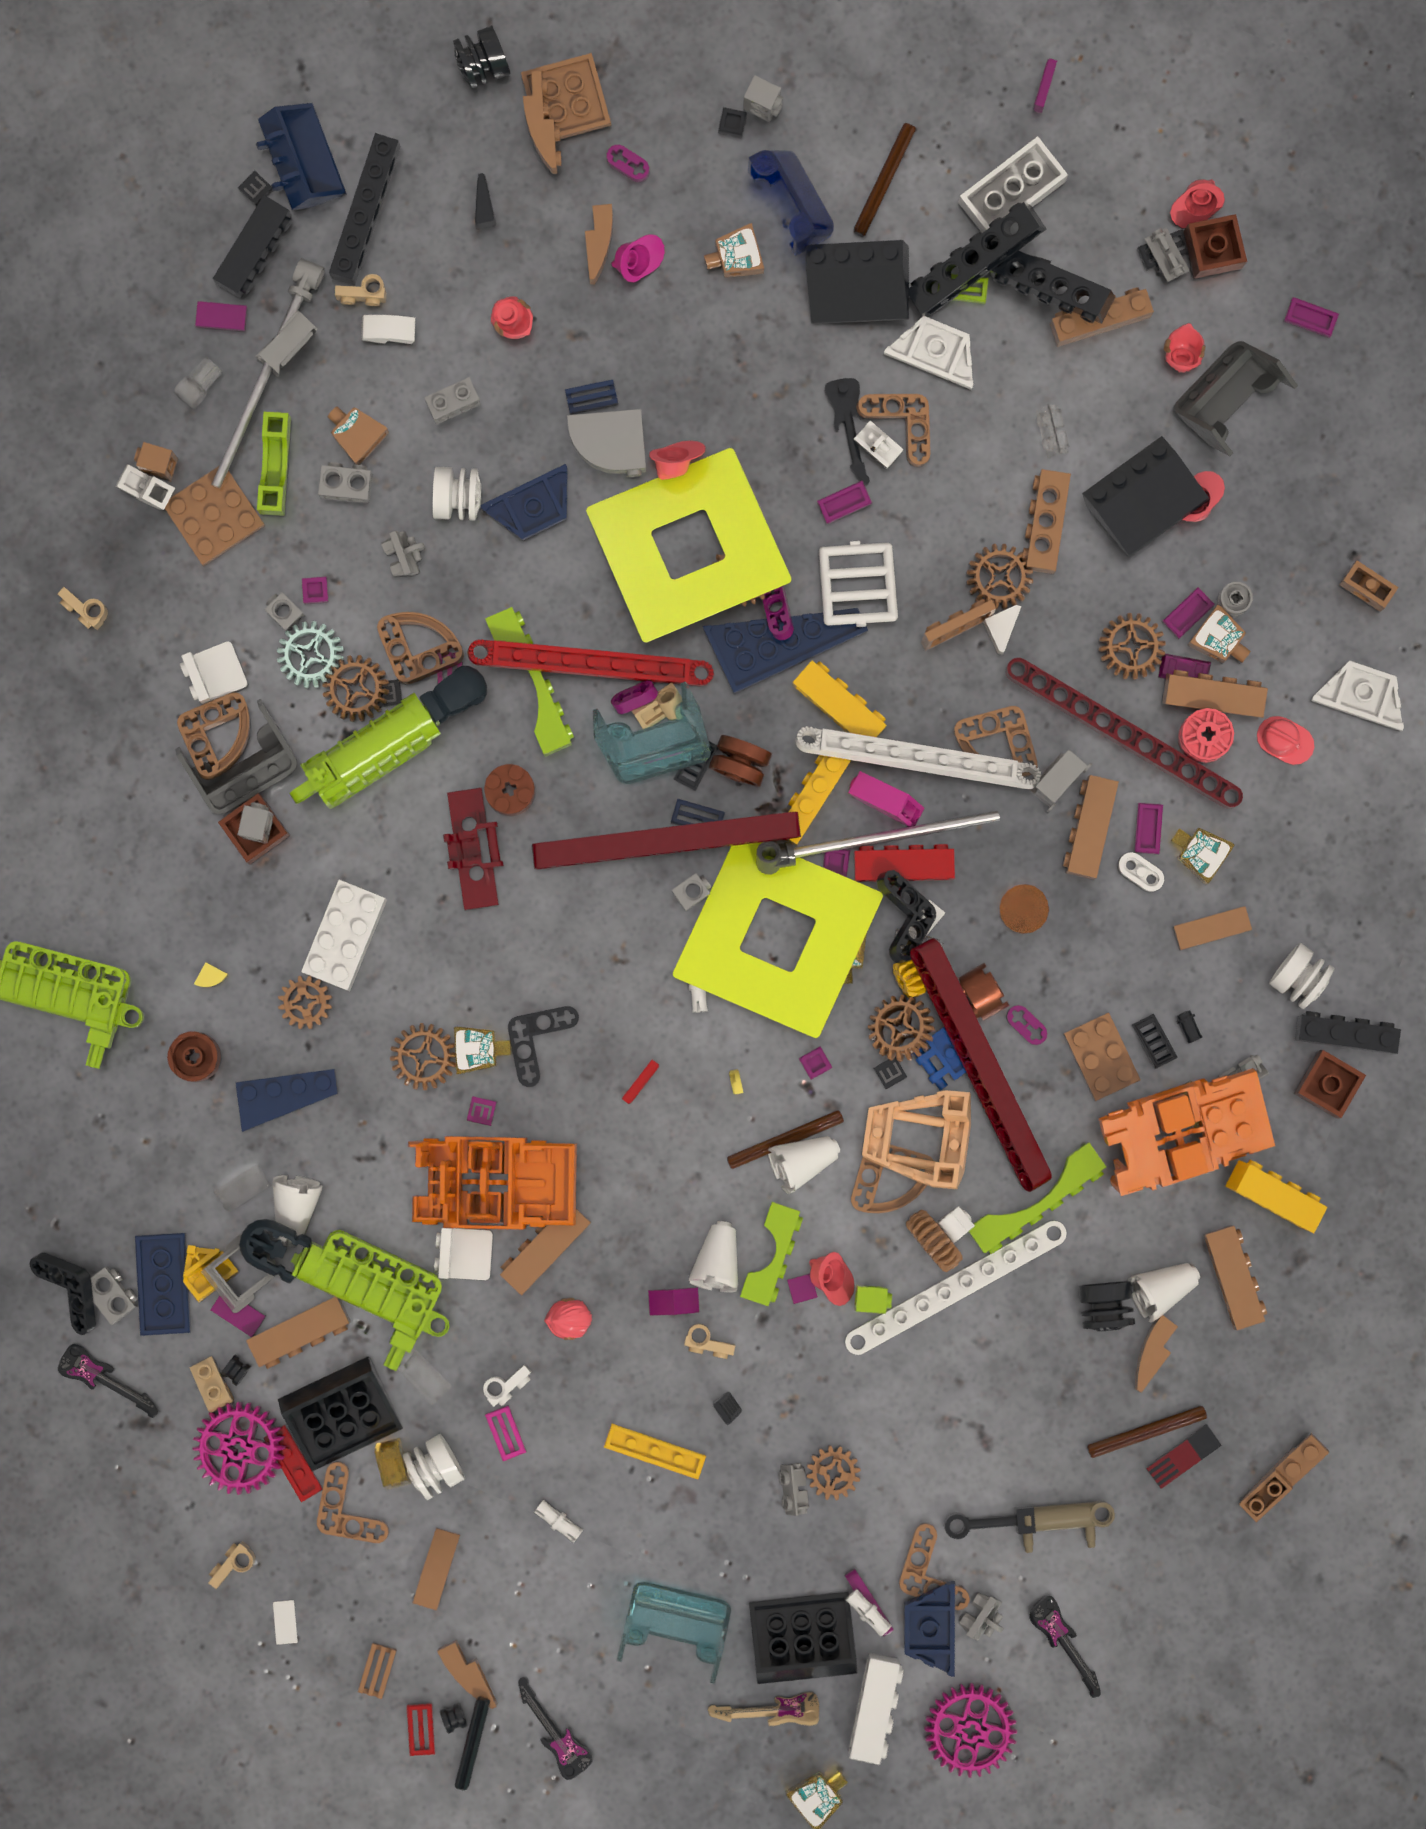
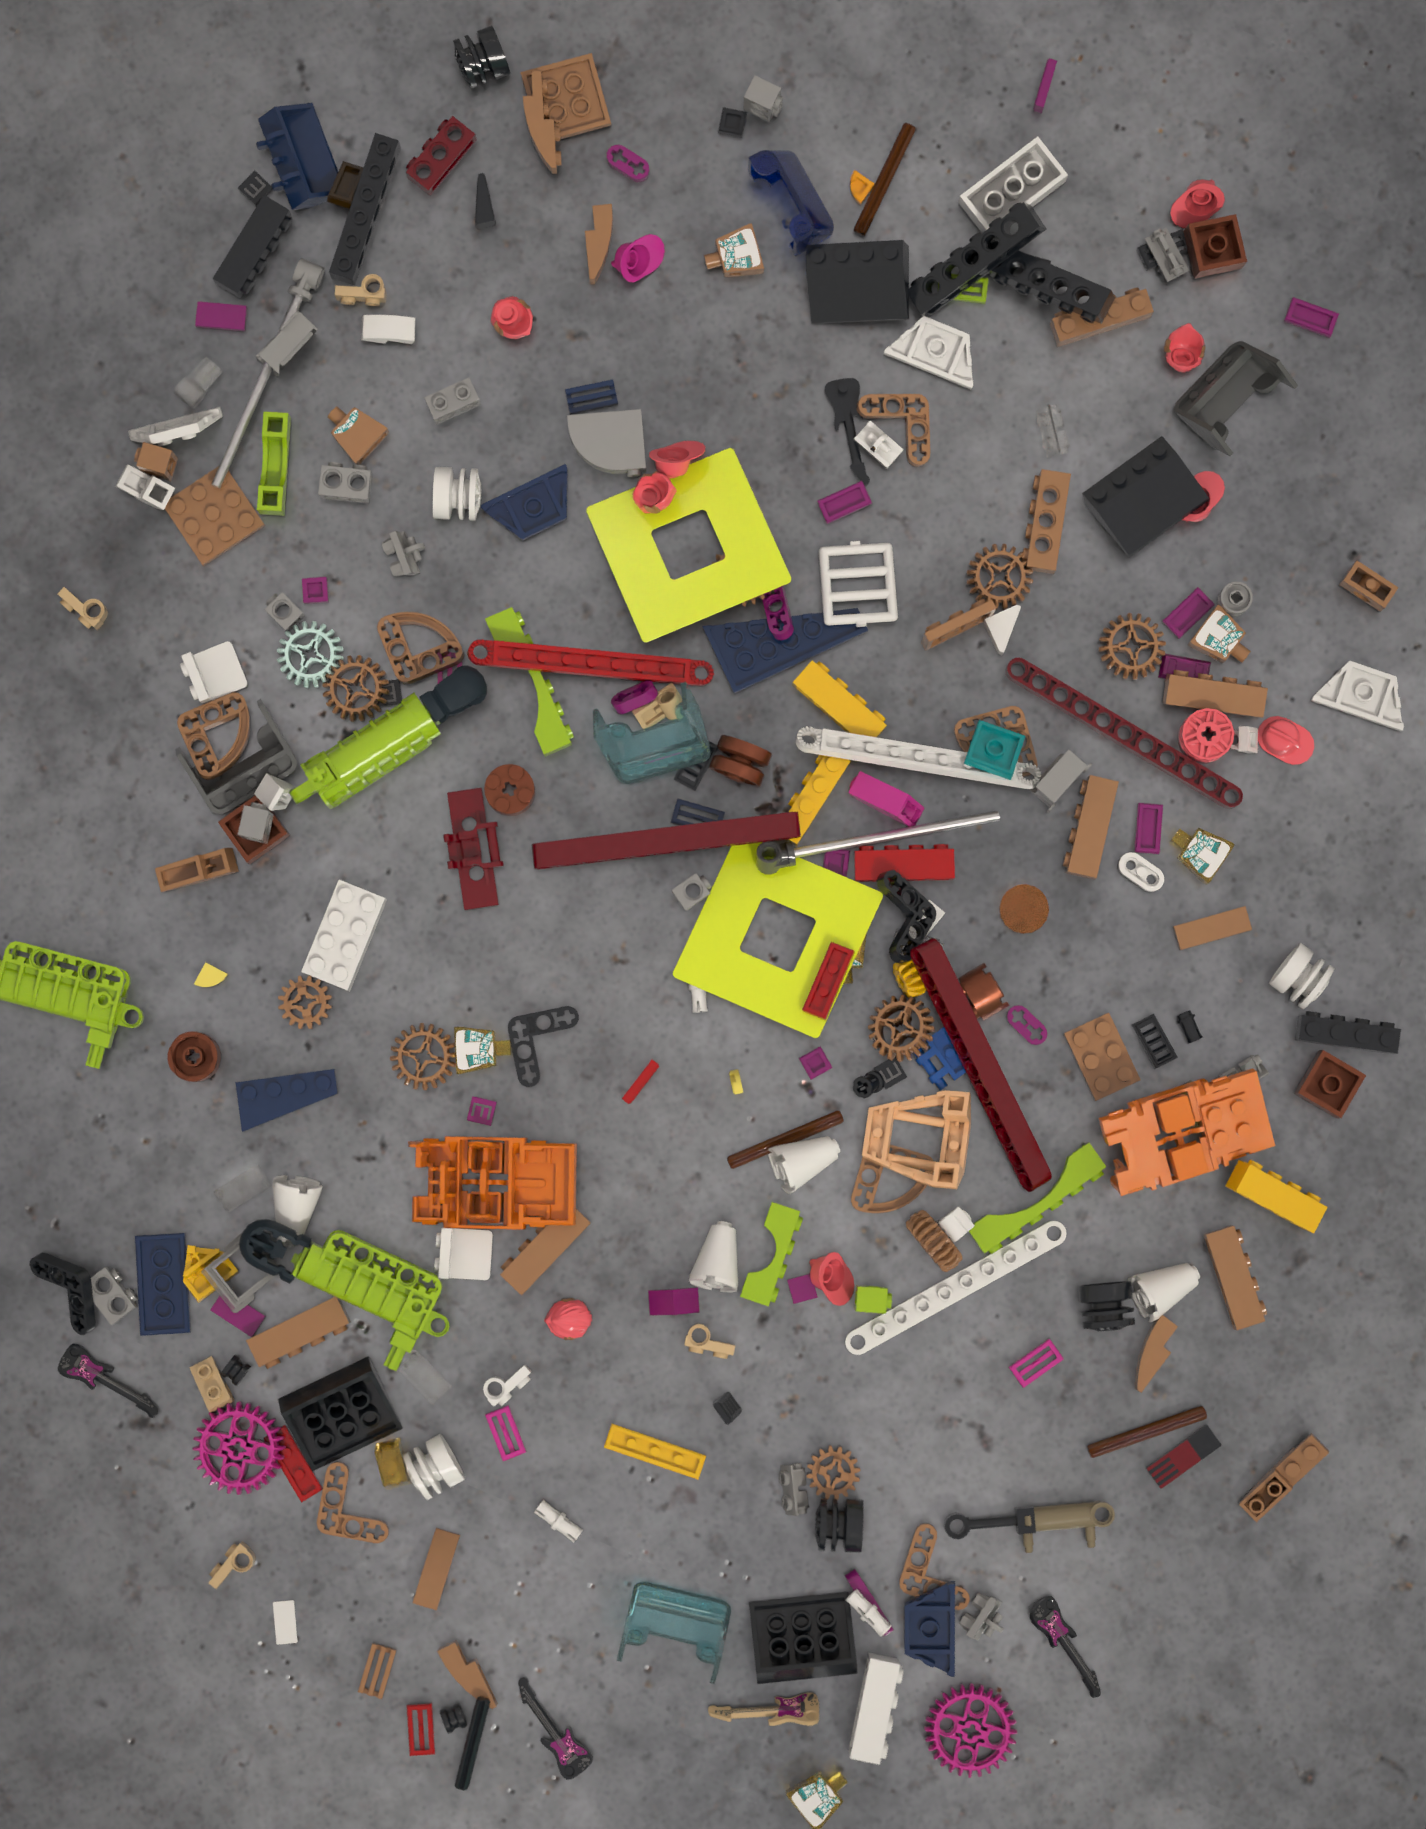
(183, 427): none -> white wing
(196, 869): none -> medium nougat slope
(274, 792): none -> white slope
(345, 185): none -> dark brown tile
(440, 167): none -> dark red brick
(653, 492): none -> coral hair
(828, 981): none -> red tile
(840, 1525): none -> black wheel
(860, 187): none -> light orange tile
(871, 1087): none -> black bush
(994, 749): none -> teal tile
(1053, 1350): none -> dark pink tile
(1247, 739): none -> white tile

